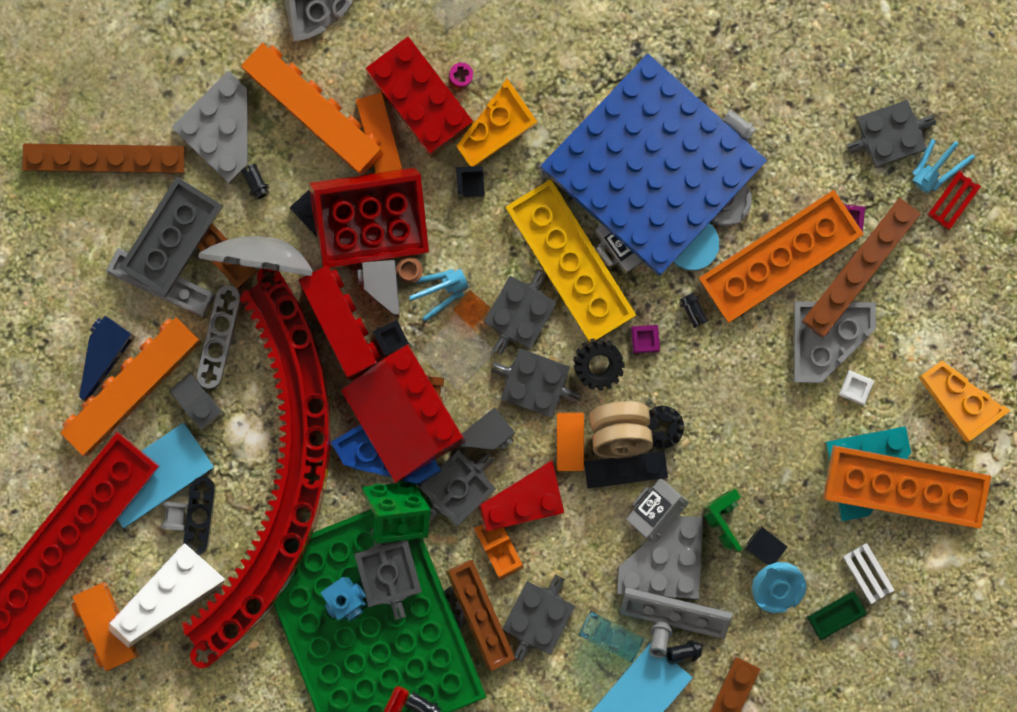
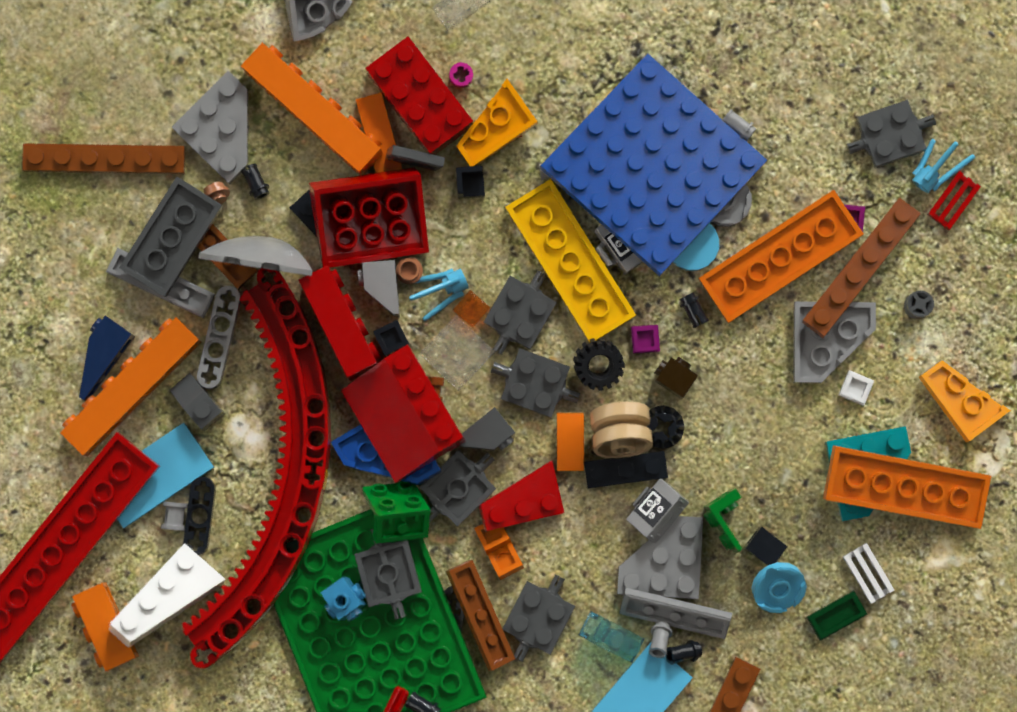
(217, 192): none -> nougat plate
(415, 158): none -> dark grey tile
(675, 376): none -> dark brown brick
(922, 301): none -> dark grey wheel

